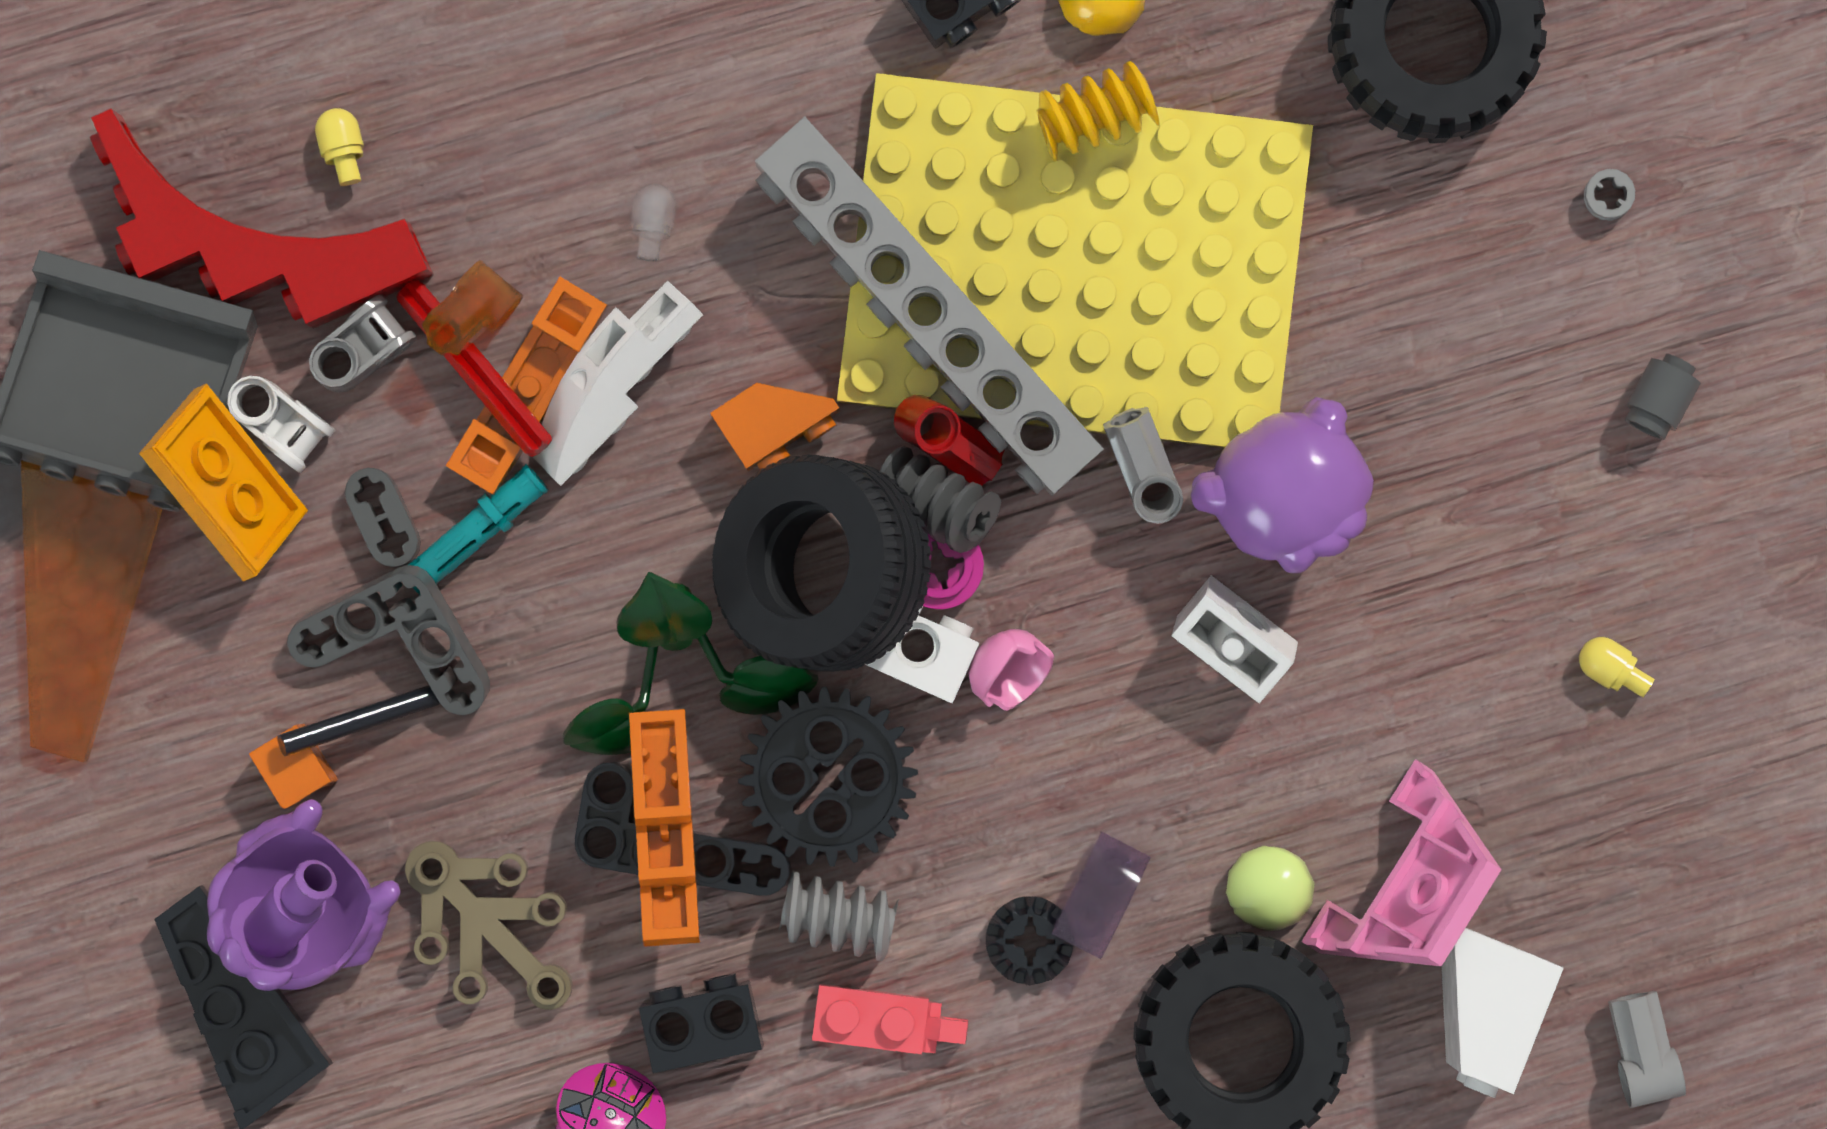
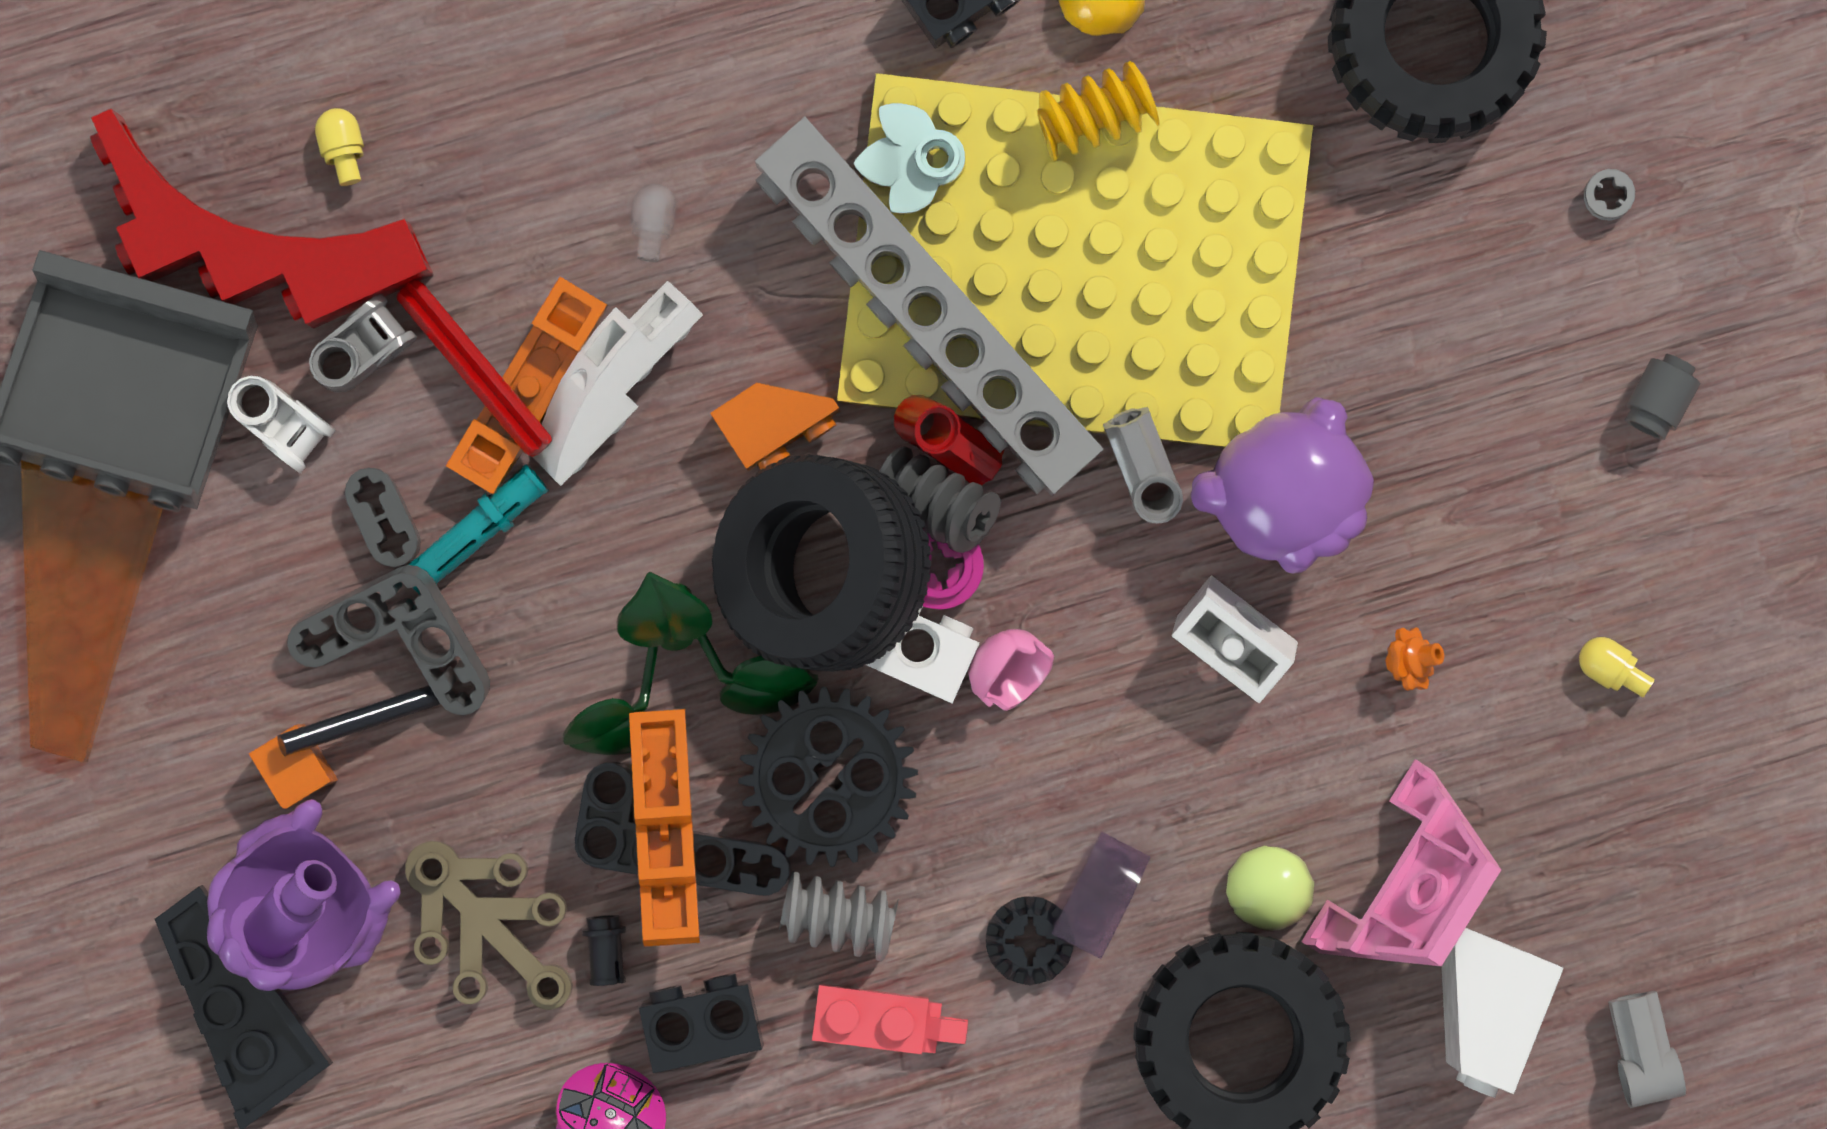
(224, 482): light orange tile -> none
(475, 304): clear orange piece -> none
(605, 949): none -> black pin
(902, 157): none -> light aqua plate
(1413, 658): none -> orange plant

